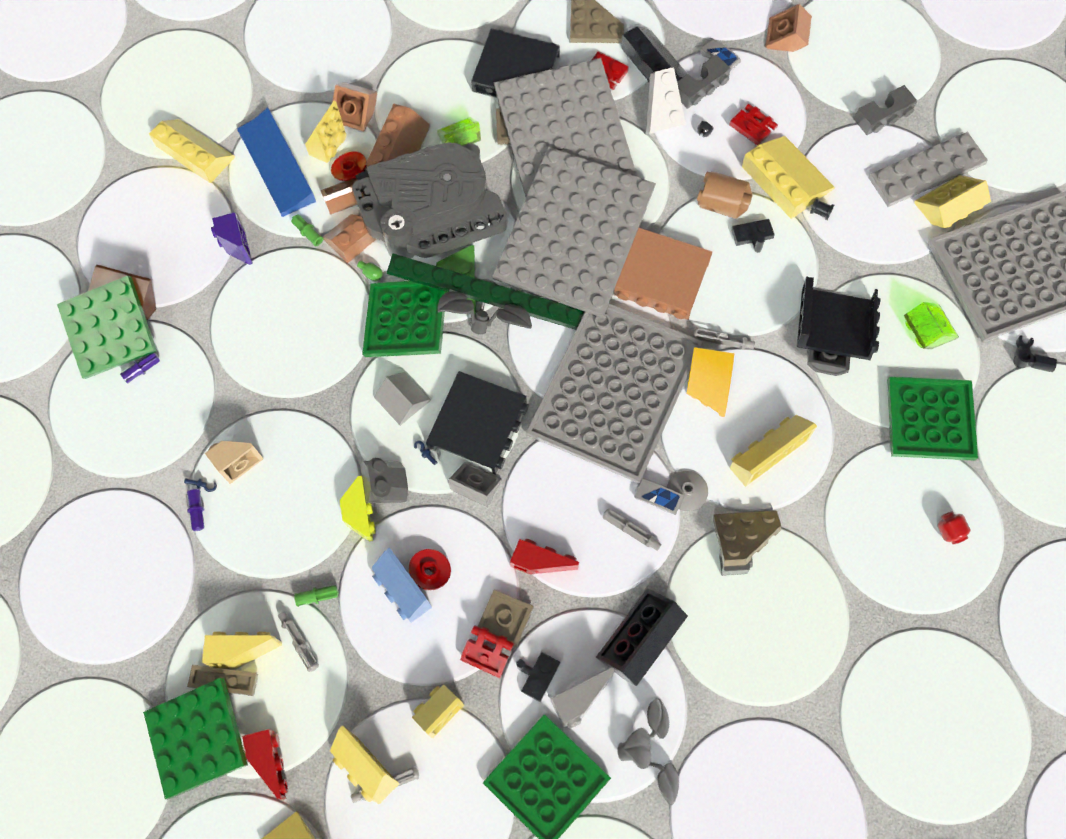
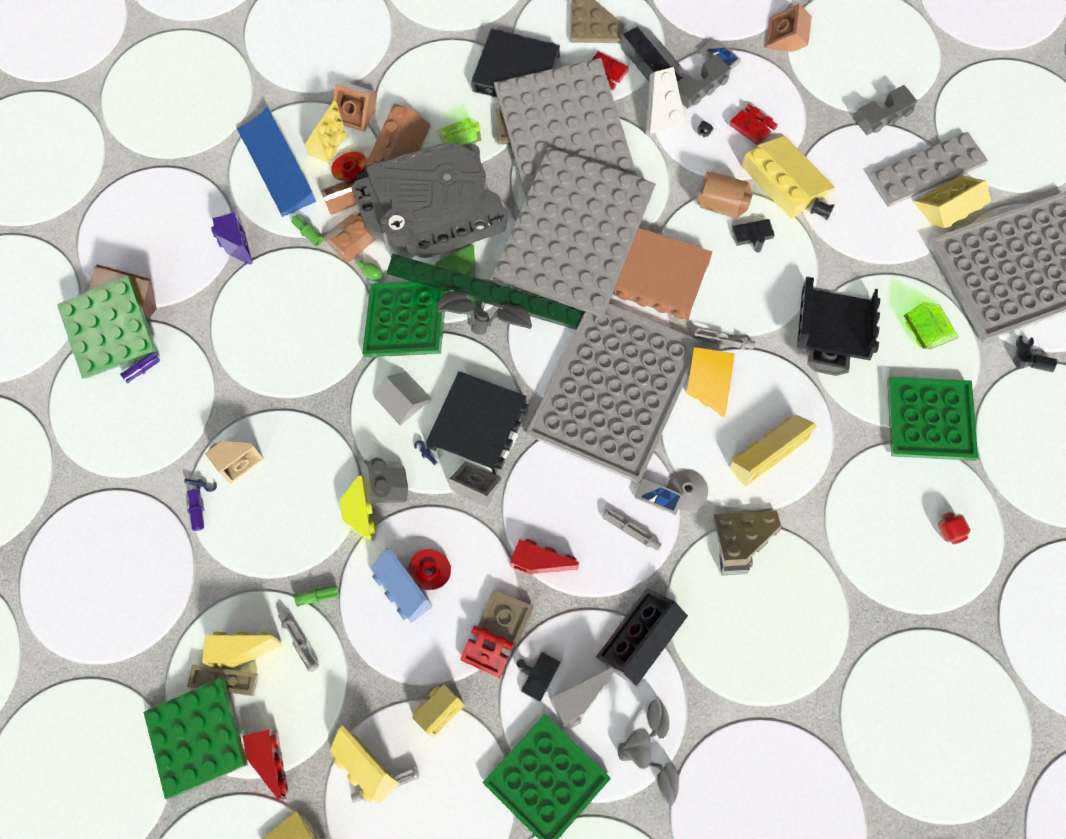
(191, 148): light yellow slope -> none

